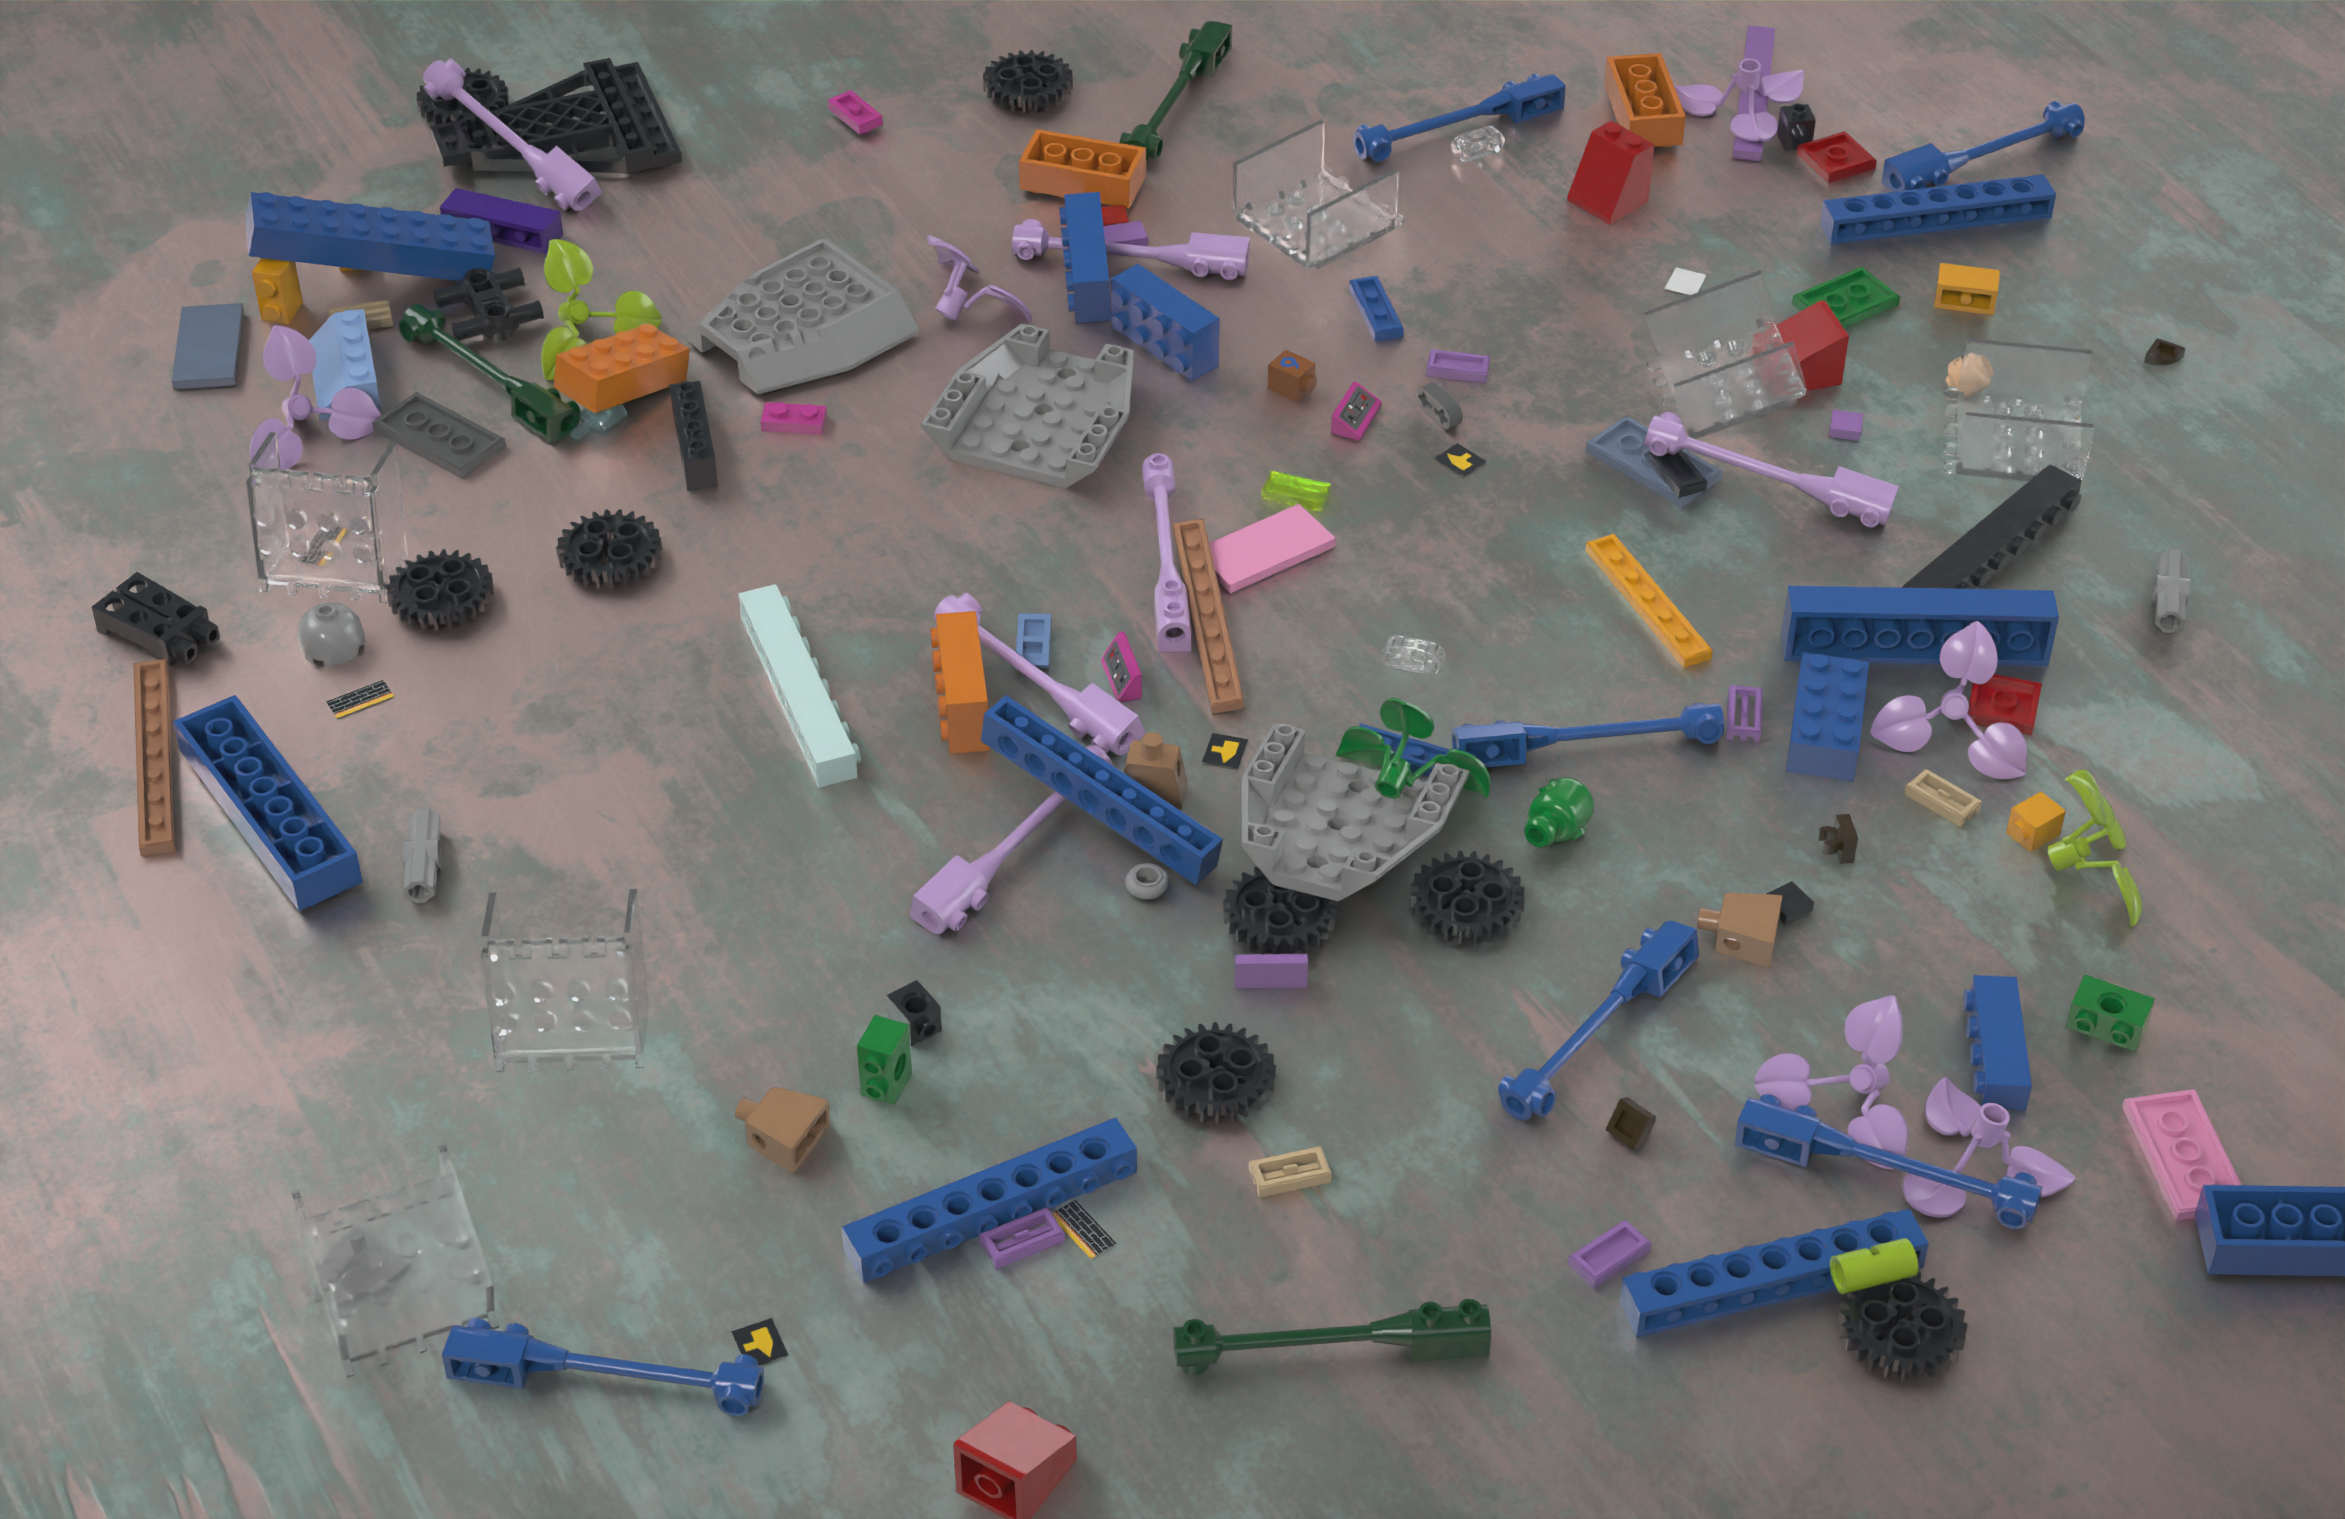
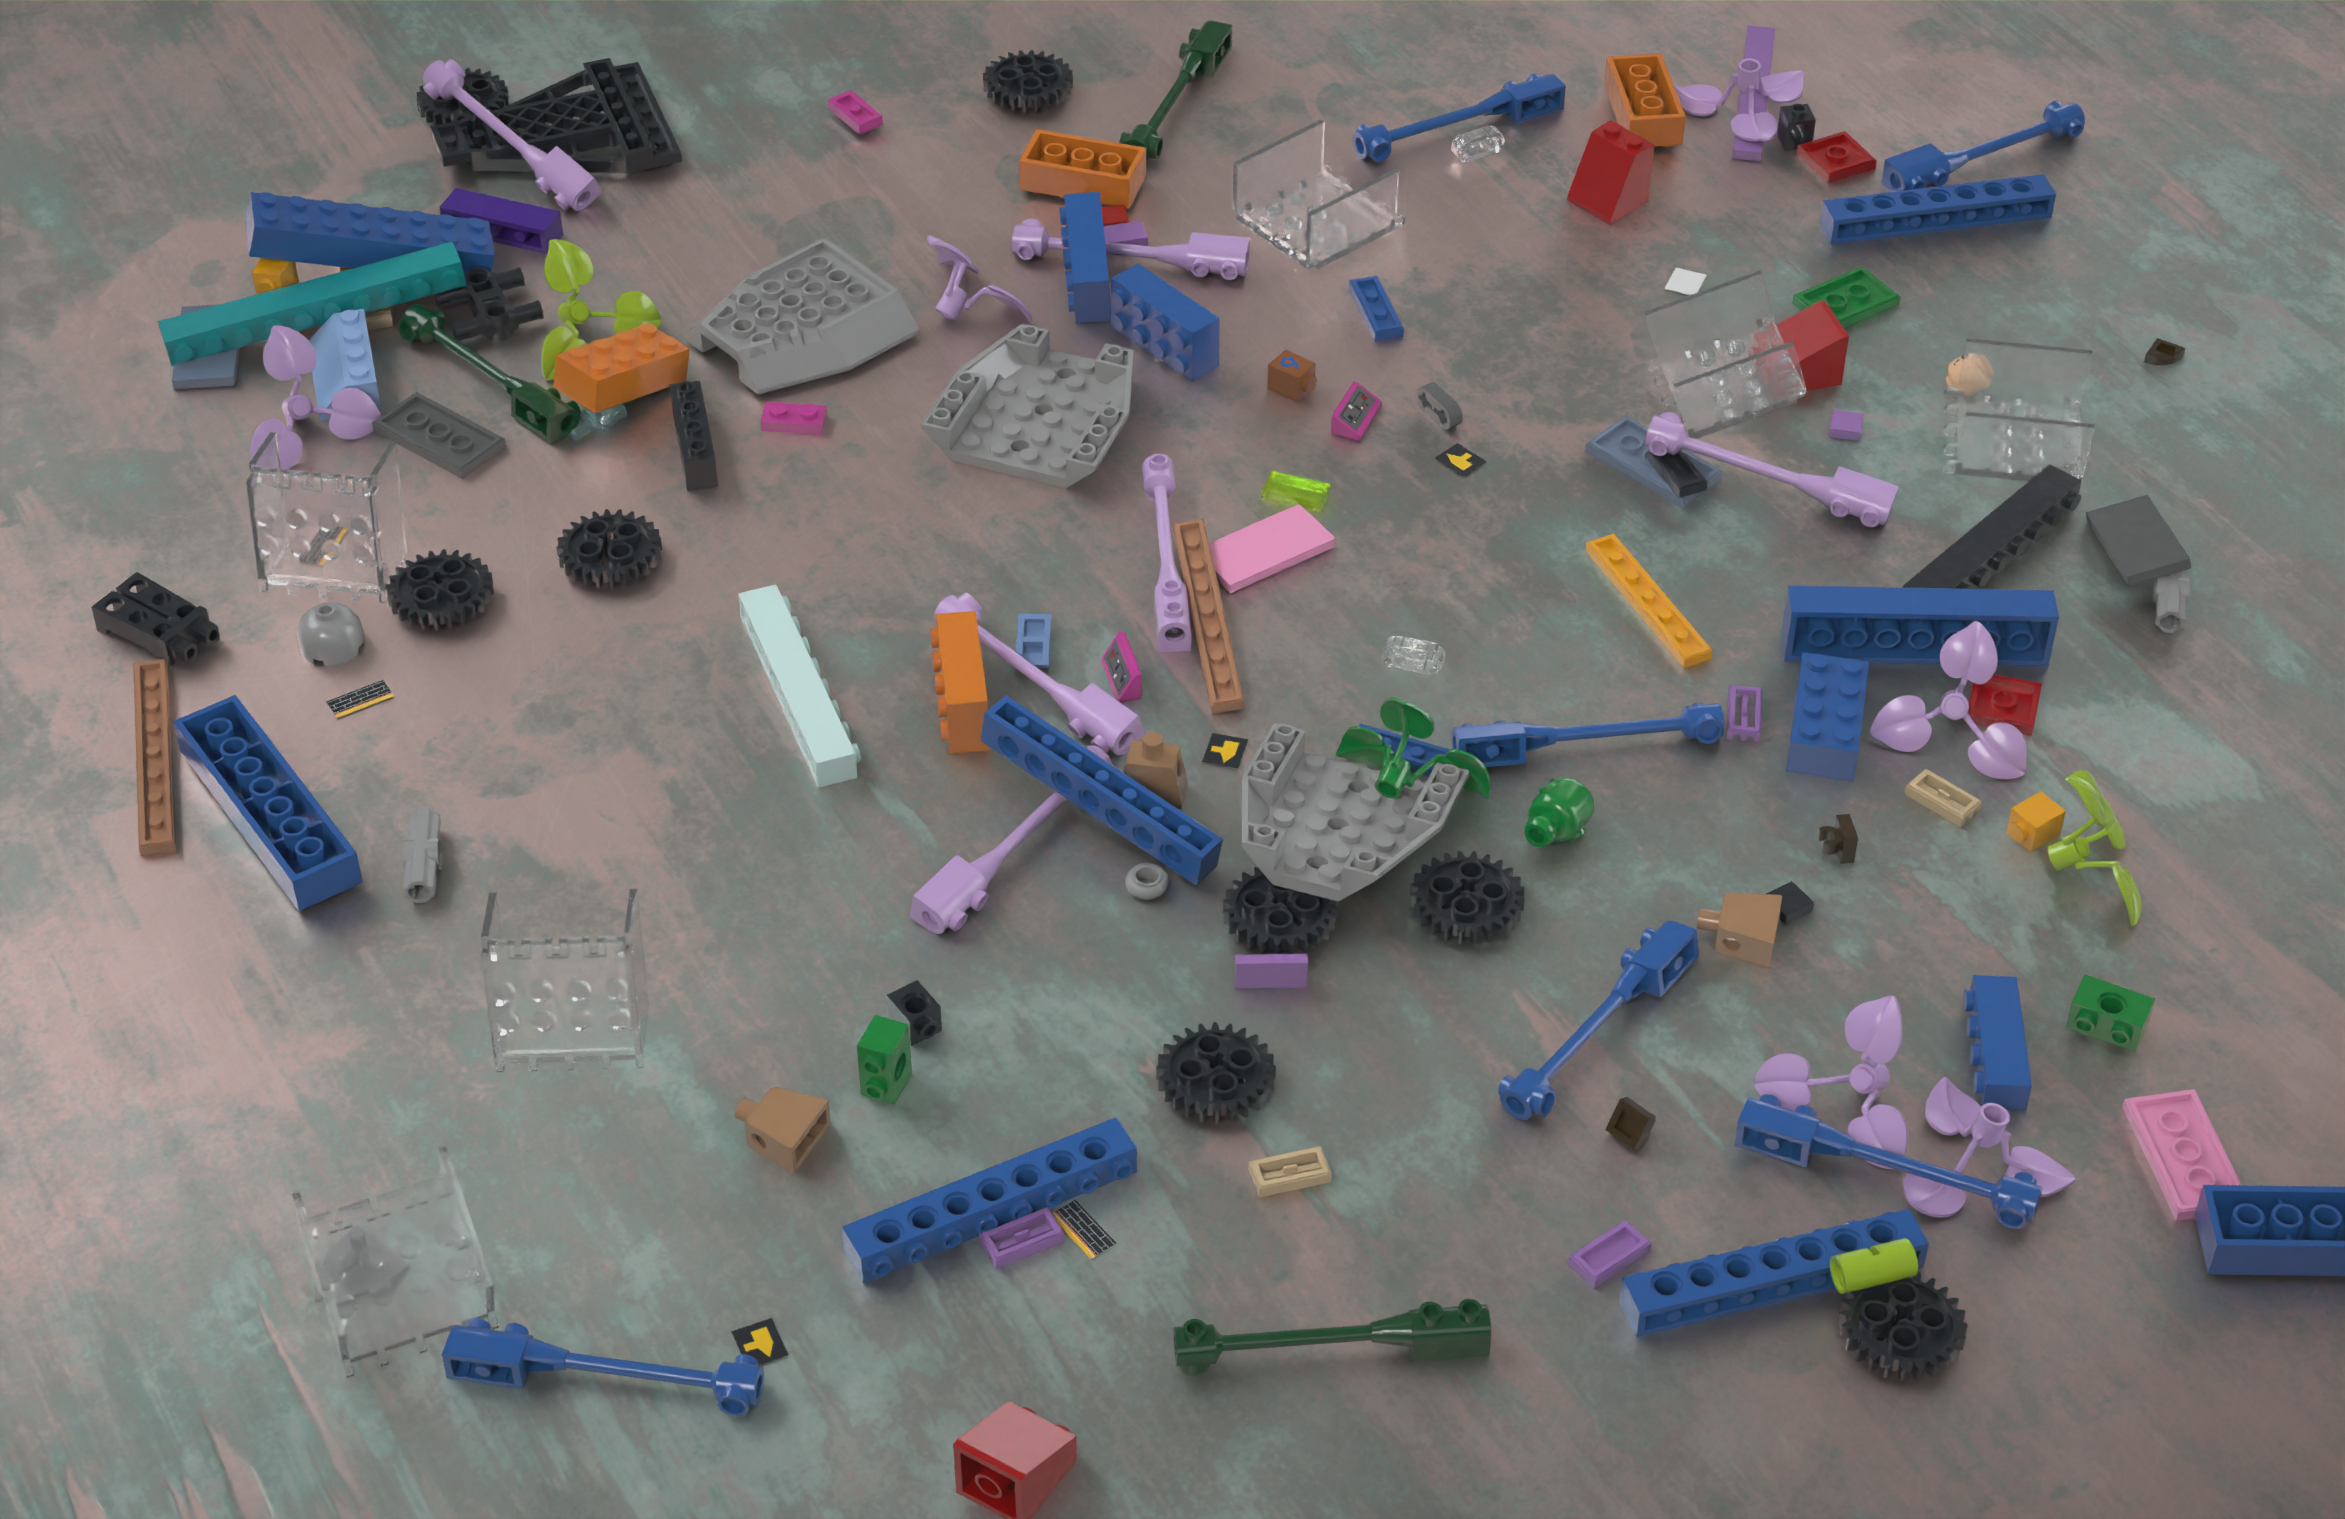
(312, 302): none -> teal brick
(1458, 366): medium lavender tile -> none
(1966, 289): light orange brick -> none
(2138, 540): none -> dark grey tile

